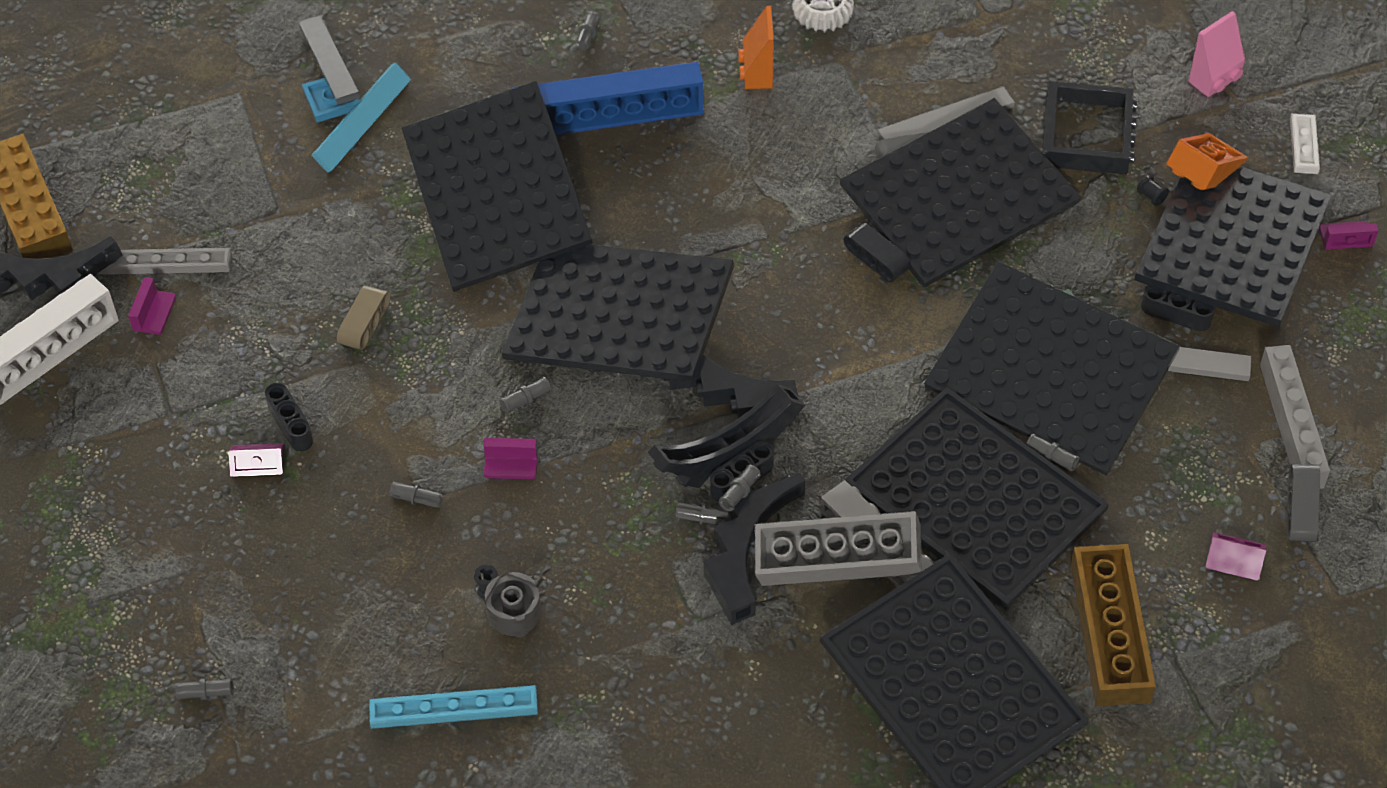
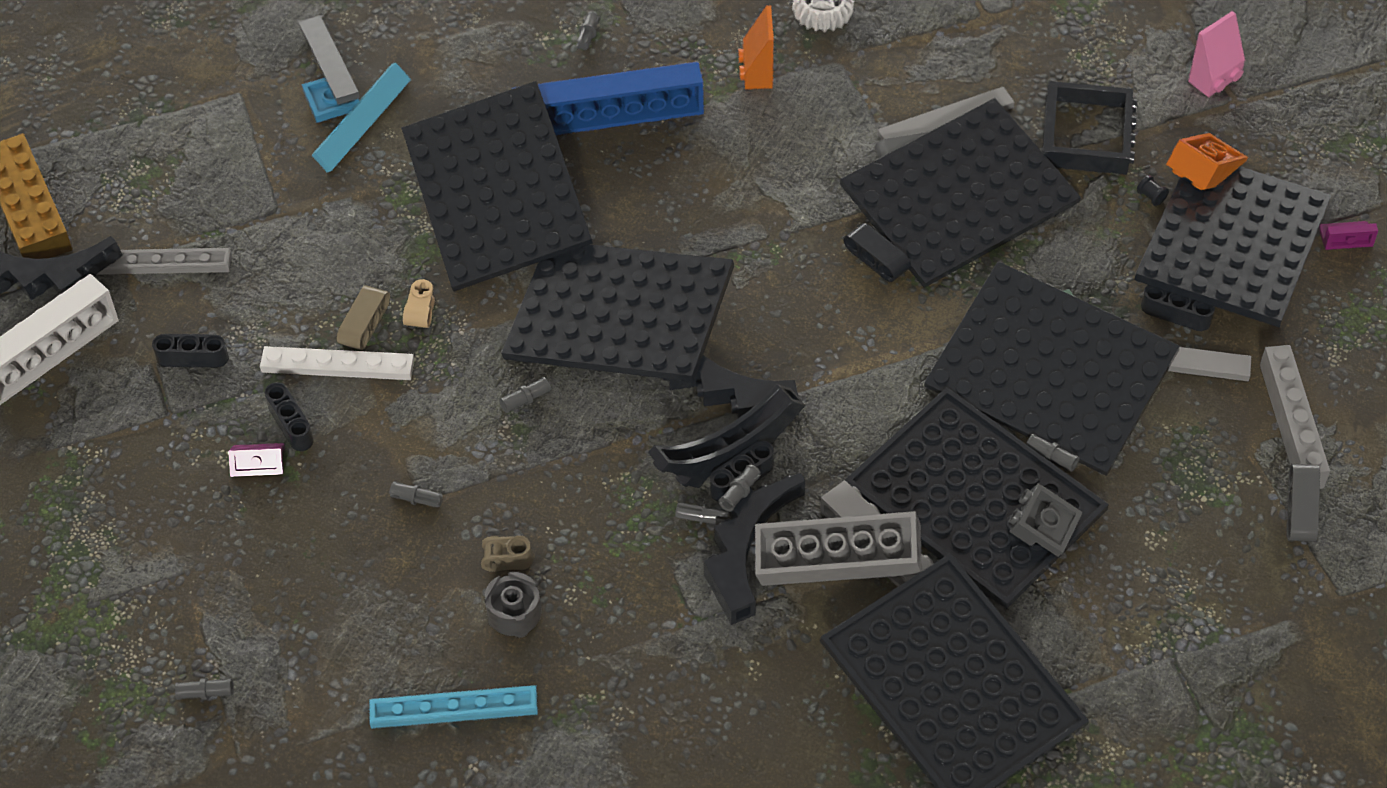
(151, 308): magenta panel -> none
(190, 350): none -> black beam
(337, 363): none -> white plate
(419, 305): none -> tan piece
(489, 573): black bush -> none
(505, 553): none -> dark tan piece
(510, 458): magenta panel -> none
(1044, 519): none -> dark grey plate
(1112, 625): pearl gold brick -> none
(1236, 556): panel -> none
(1304, 143): white tile -> none

